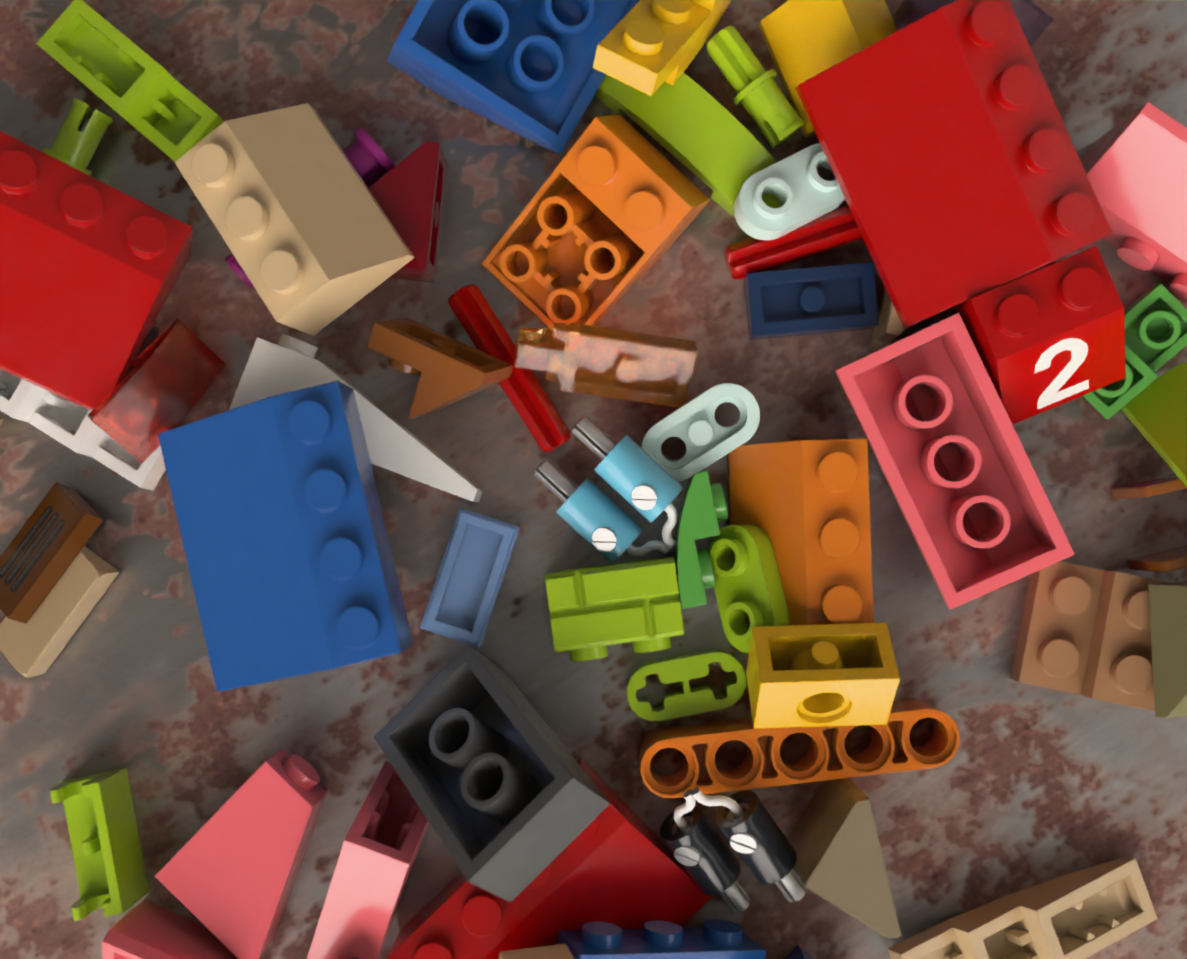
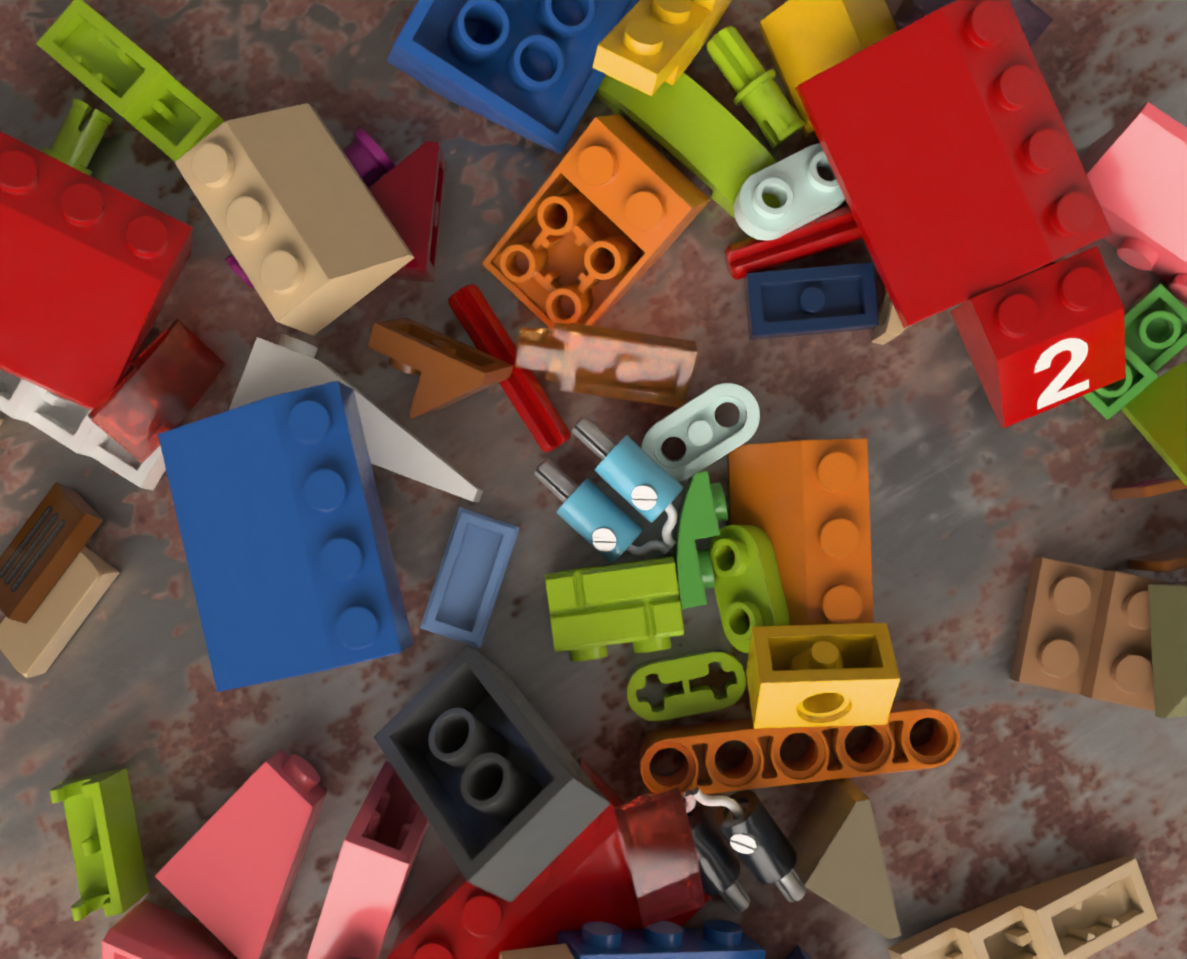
(660, 856): none -> clear red slope
(954, 462): coral slope -> none

